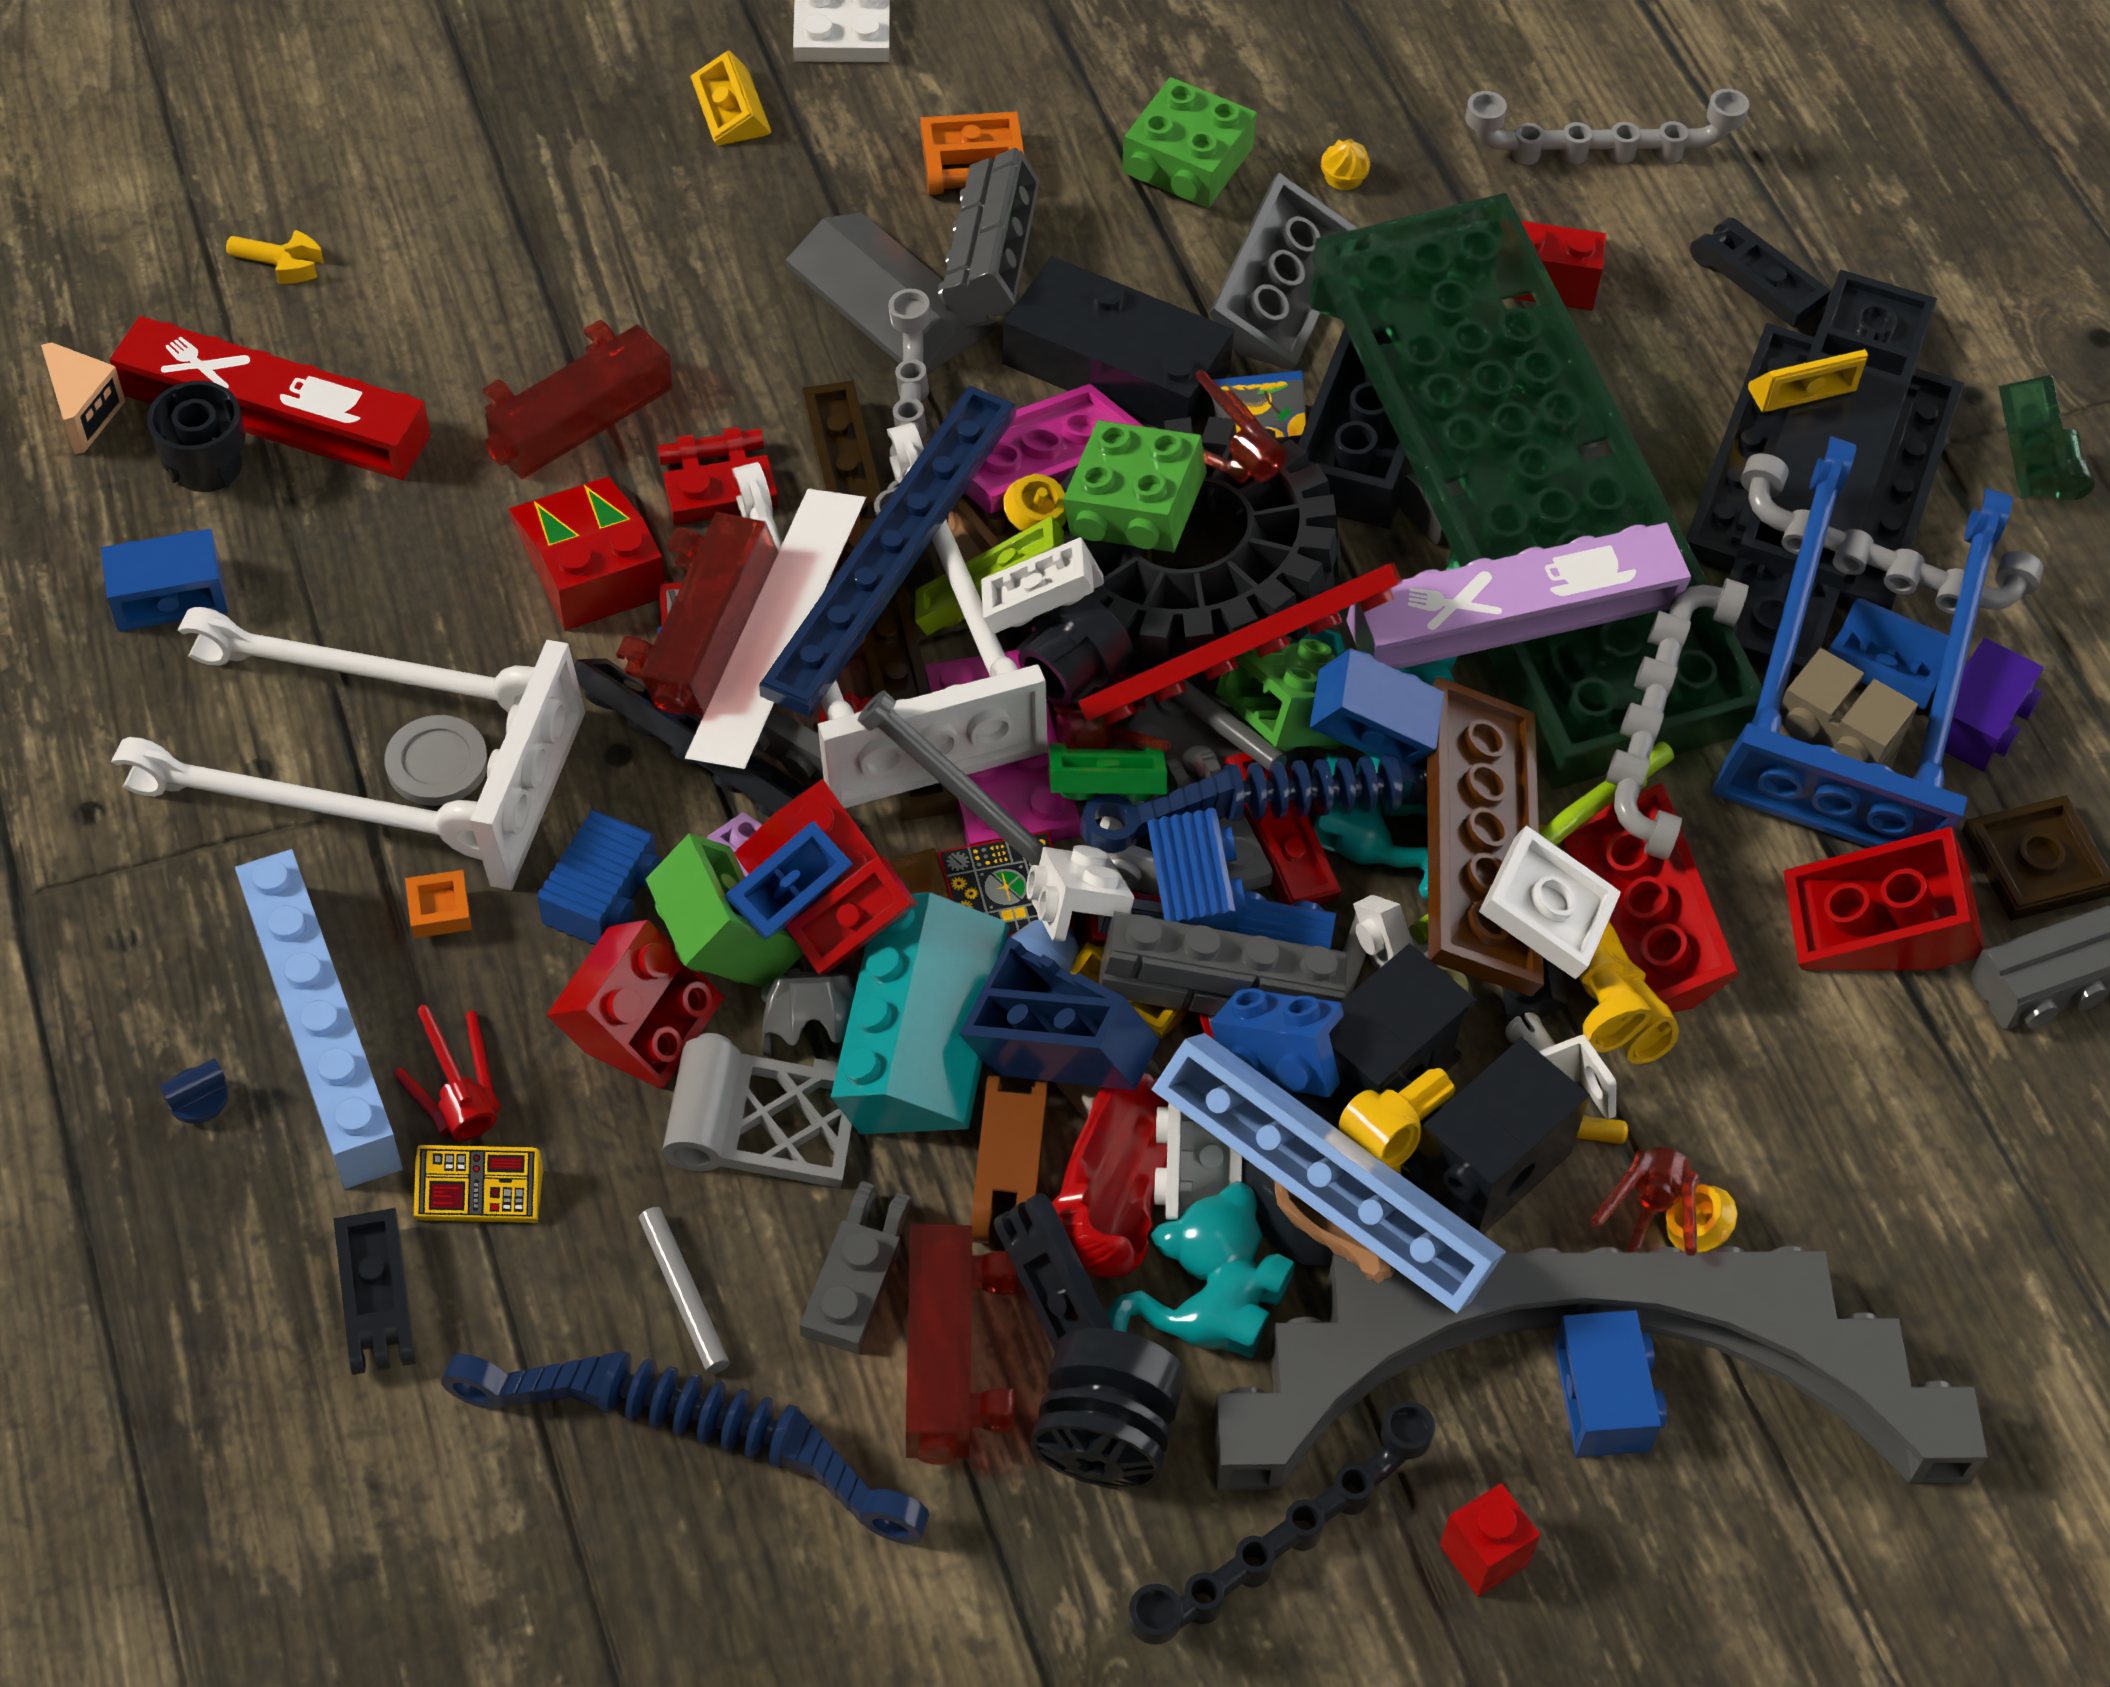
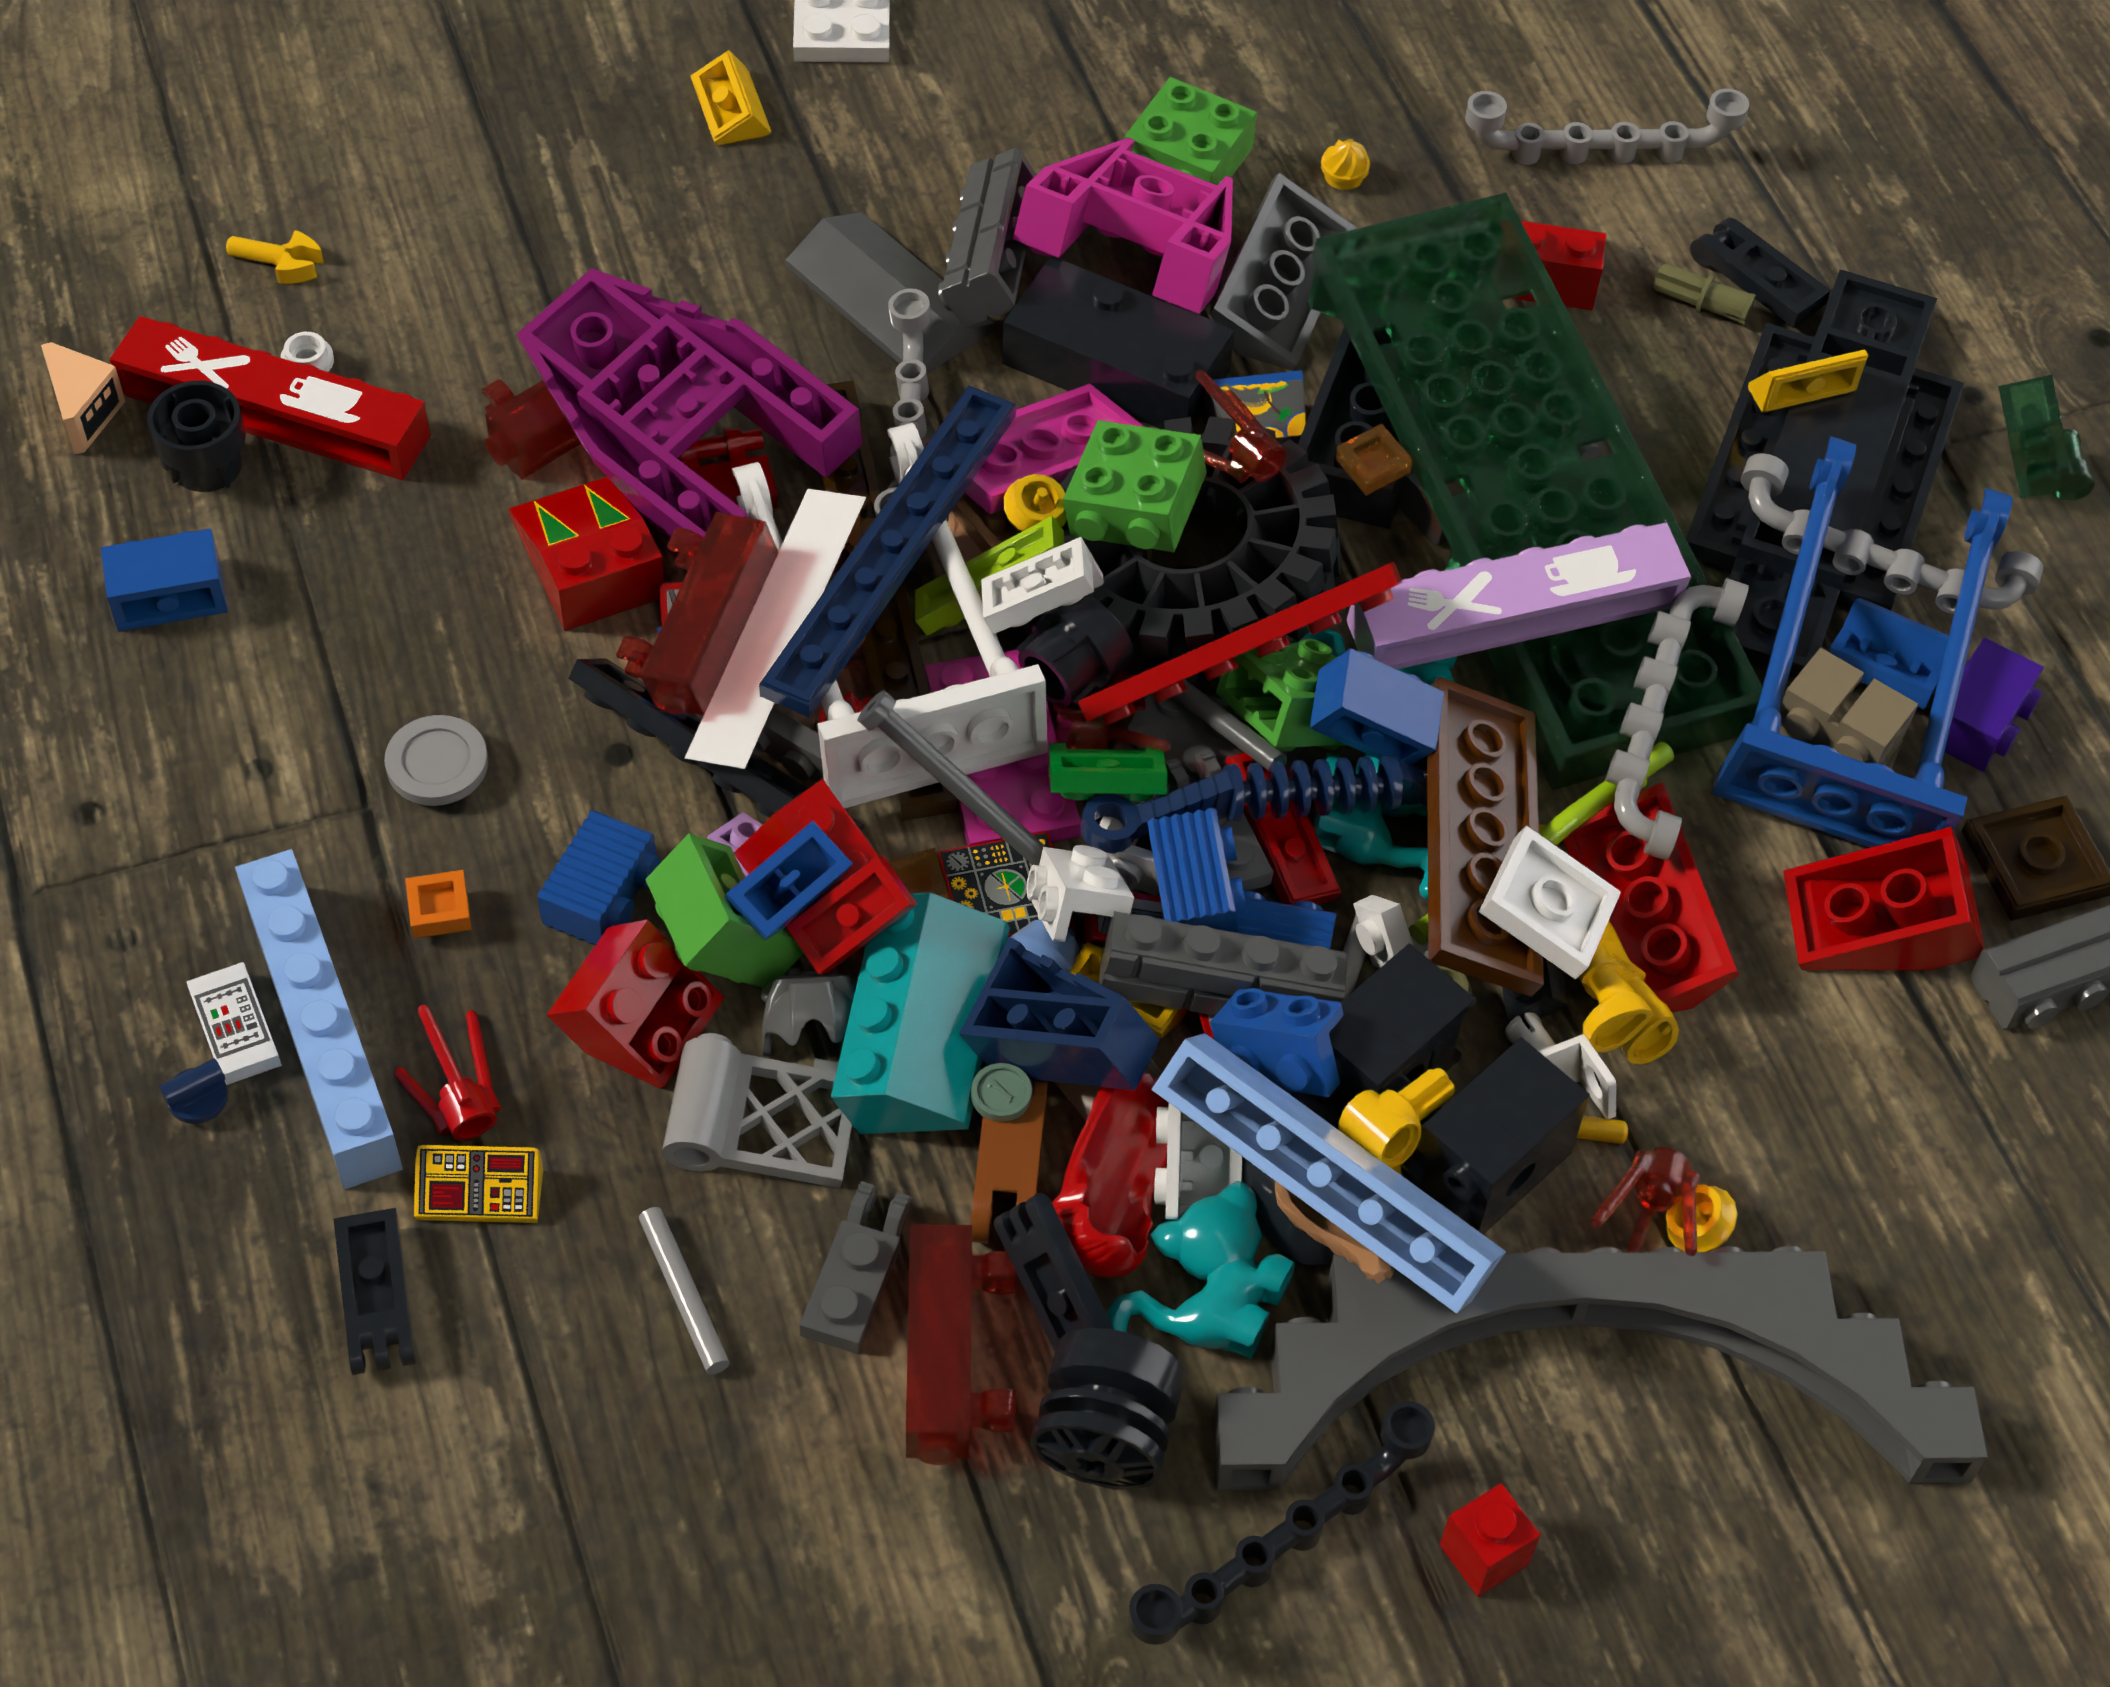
(234, 1023): none -> white tile
(308, 349): none -> white plate
(521, 776): white piece -> none
(609, 1379): dark blue piece -> none
(658, 374): none -> magenta wedge
(964, 141): orange plate -> none
(1001, 1092): none -> sand green piece
(1141, 202): none -> dark pink wedge
(1374, 459): none -> clear orange plate
(1608, 1383): blue brick -> none
(1704, 293): none -> olive axle

